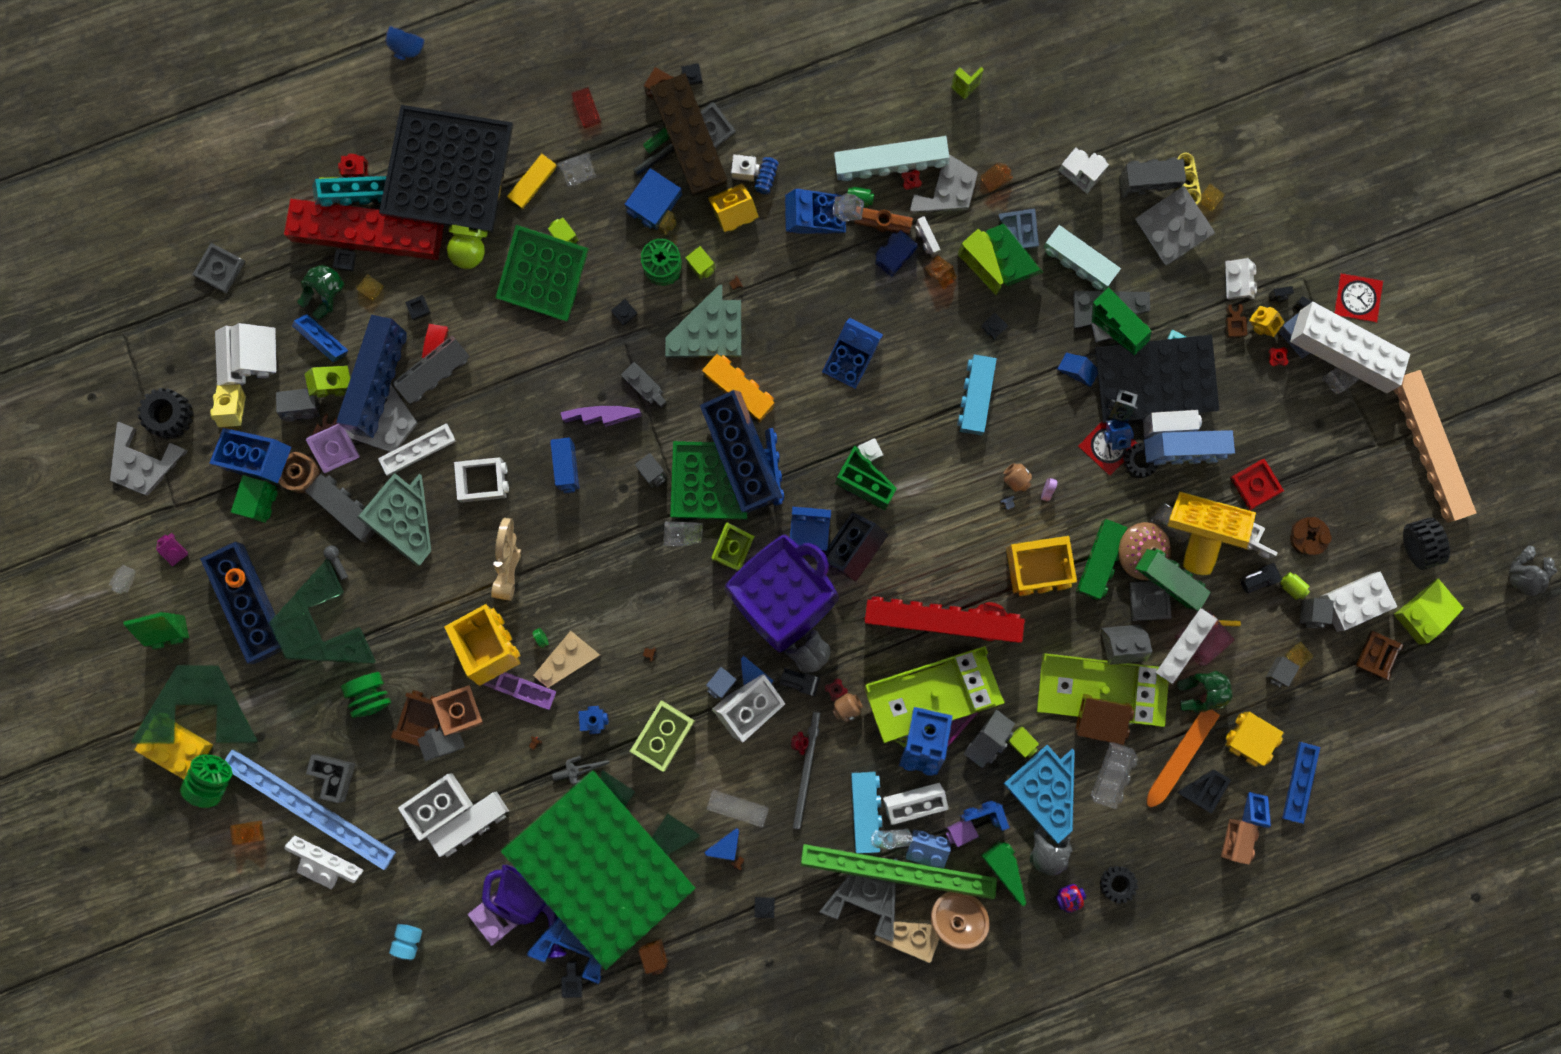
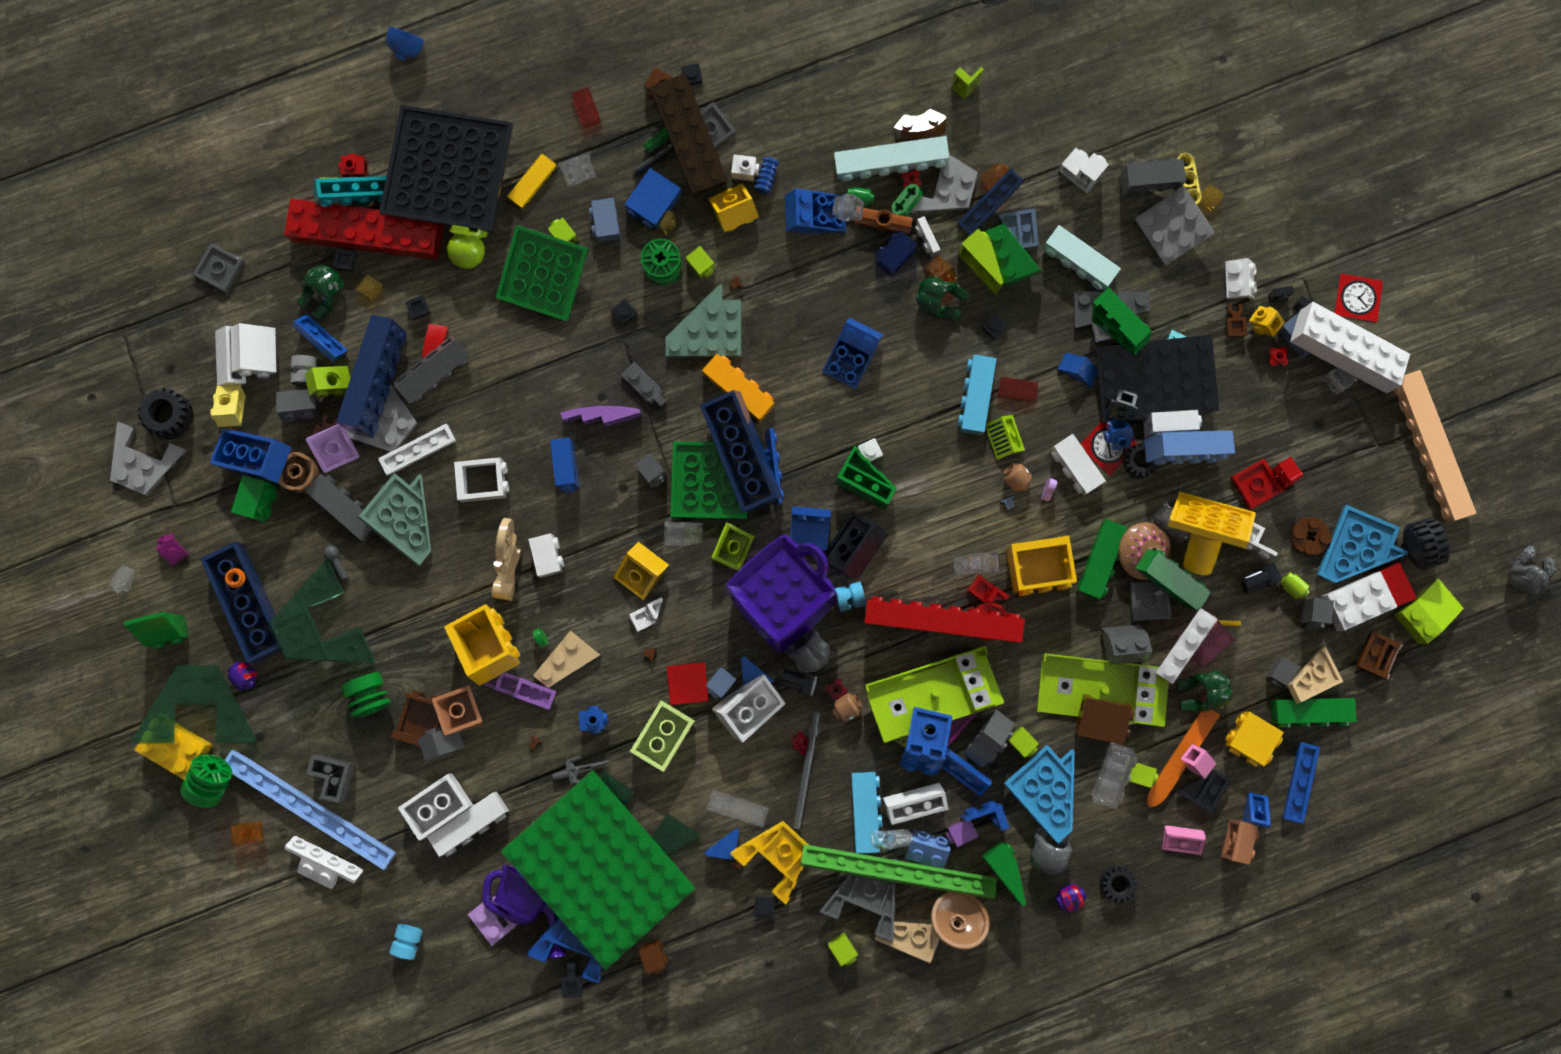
(242, 675): none -> dark purple head
(301, 365): none -> light grey wheel
(546, 555): none -> white brick
(605, 220): none -> sand blue brick
(640, 570): none -> yellow slope
(646, 616): none -> white slope
(687, 683): none -> red tile
(782, 849): none -> yellow wing
(843, 949): none -> lime brick
(850, 596): none -> medium azure wheel
(907, 200): none -> green beam
(920, 127): none -> brick
(933, 290): none -> dark green hair
(965, 773): none -> blue plate
(975, 564): none -> clear slope
(985, 590): none -> red slope
(991, 202): none -> dark blue tile
(1004, 436): none -> lime panel
(1017, 389): none -> clear red tile
(1077, 465): none -> white brick
(1143, 775): none -> lime brick
(1183, 840): none -> bright pink slope
(1198, 761): none -> bright pink brick
(1287, 473): none -> red piece
(1299, 655): clear yellow plate -> none
(1313, 711): none -> green brick
(1315, 677): none -> tan wing
(1358, 545): none -> dark azure wing
(1398, 584): none -> red panel

